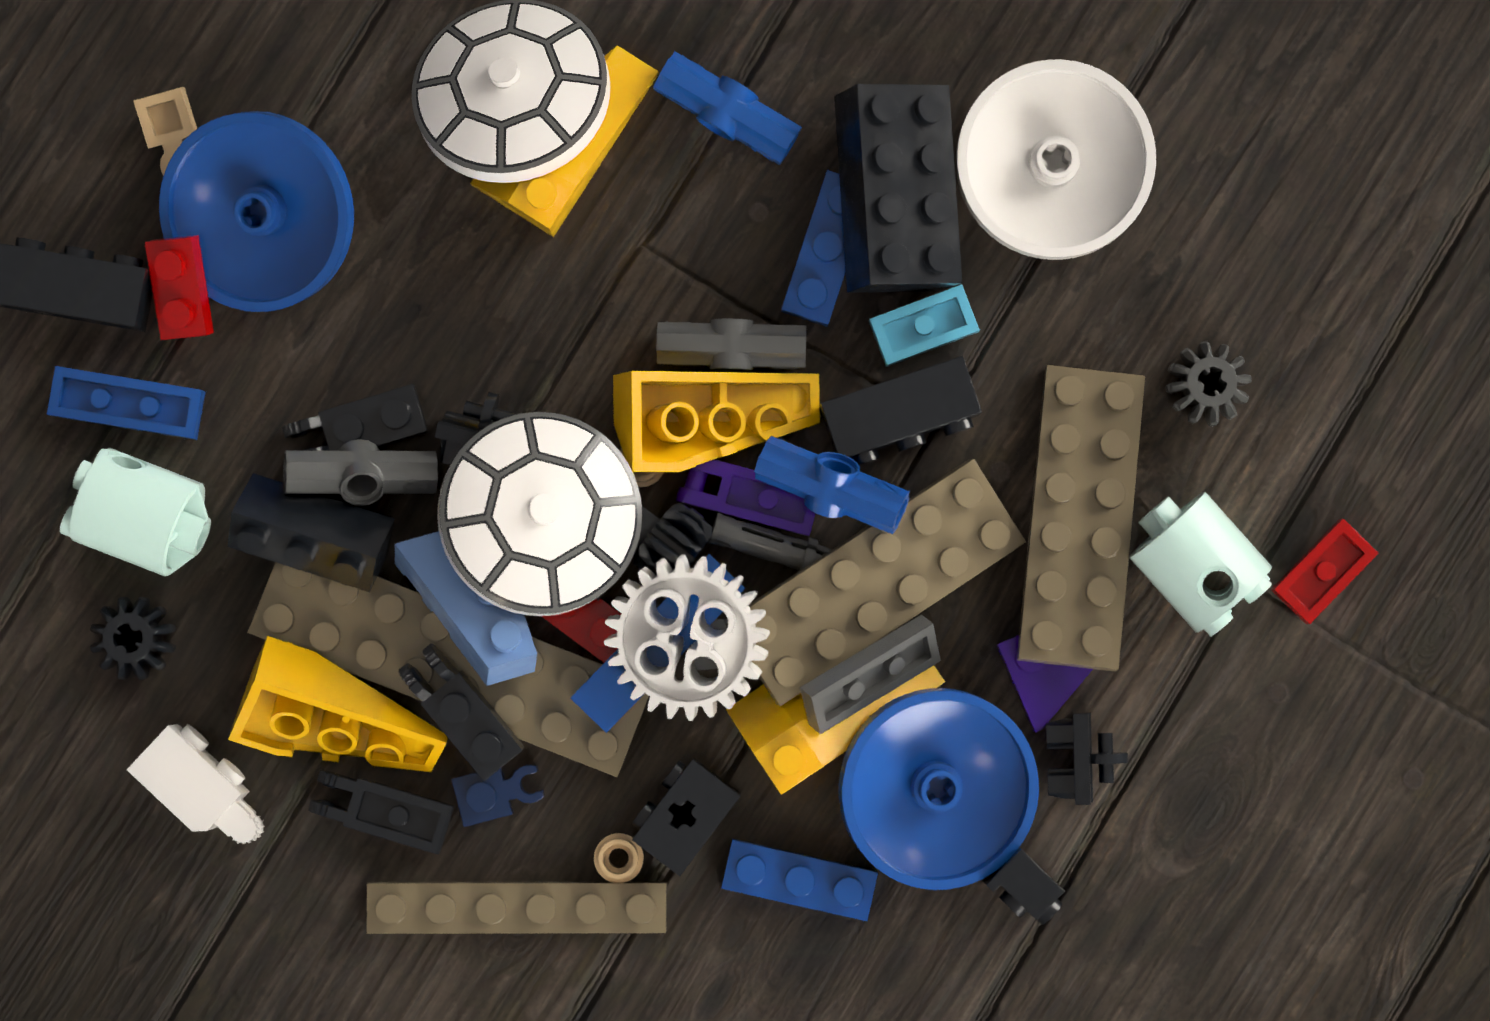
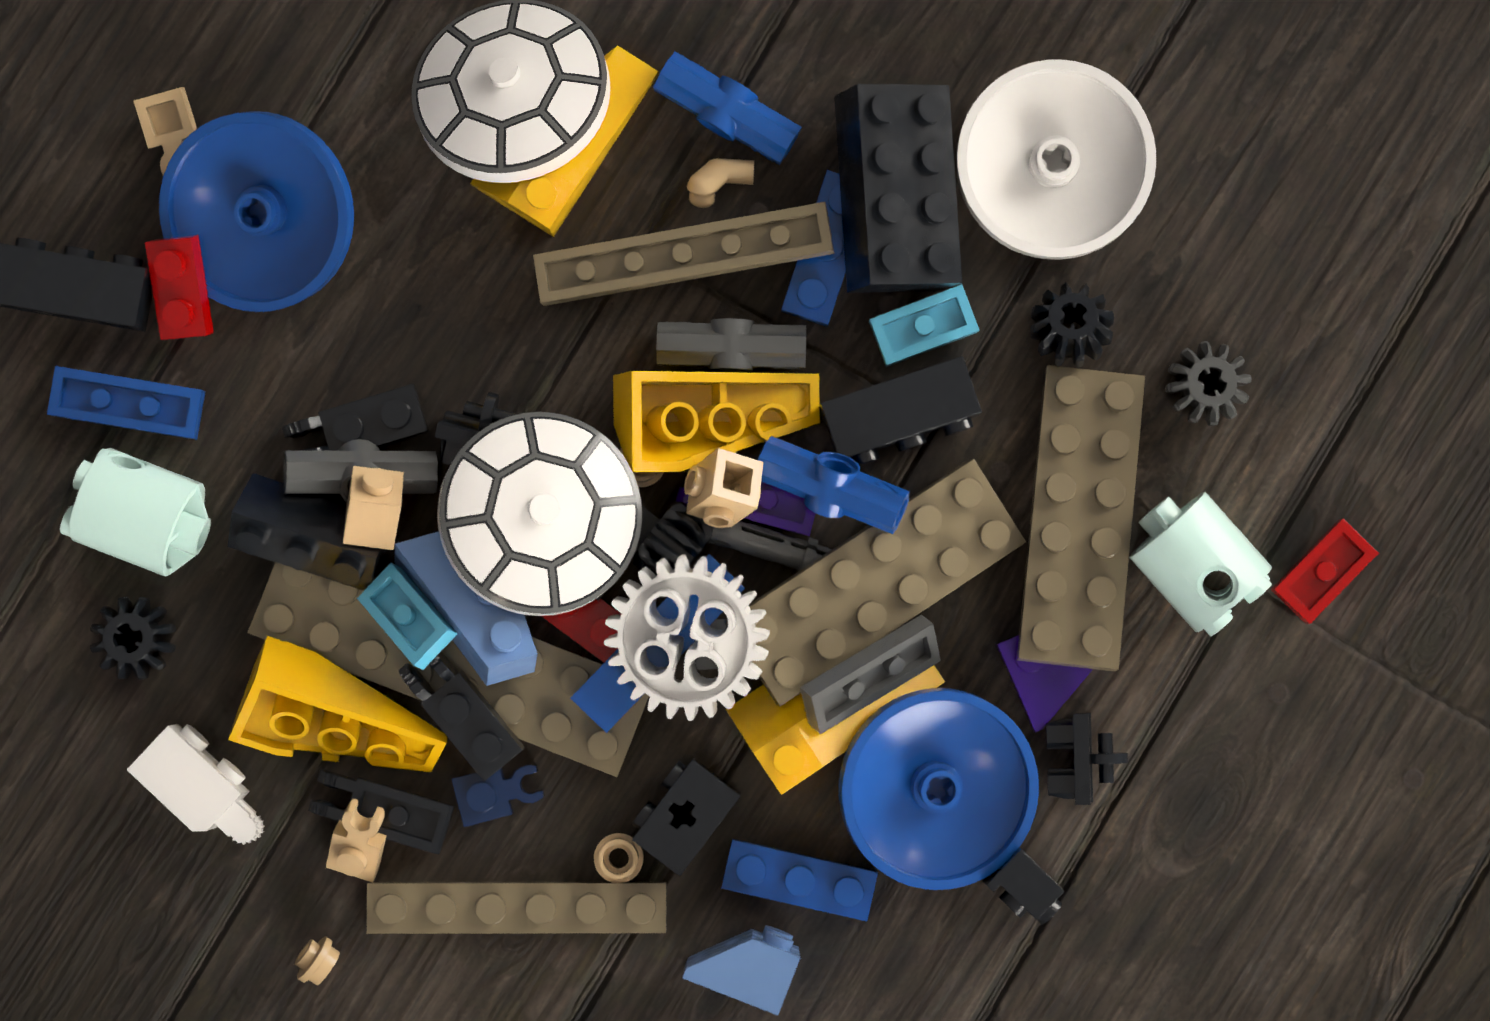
(316, 960): none -> tan plate
(356, 844): none -> tan plate
(373, 507): none -> tan brick
(407, 616): none -> medium azure plate
(683, 254): none -> dark tan plate
(714, 175): none -> tan arm
(723, 488): none -> tan brick
(748, 967): none -> medium blue slope
(1072, 308): none -> black gear

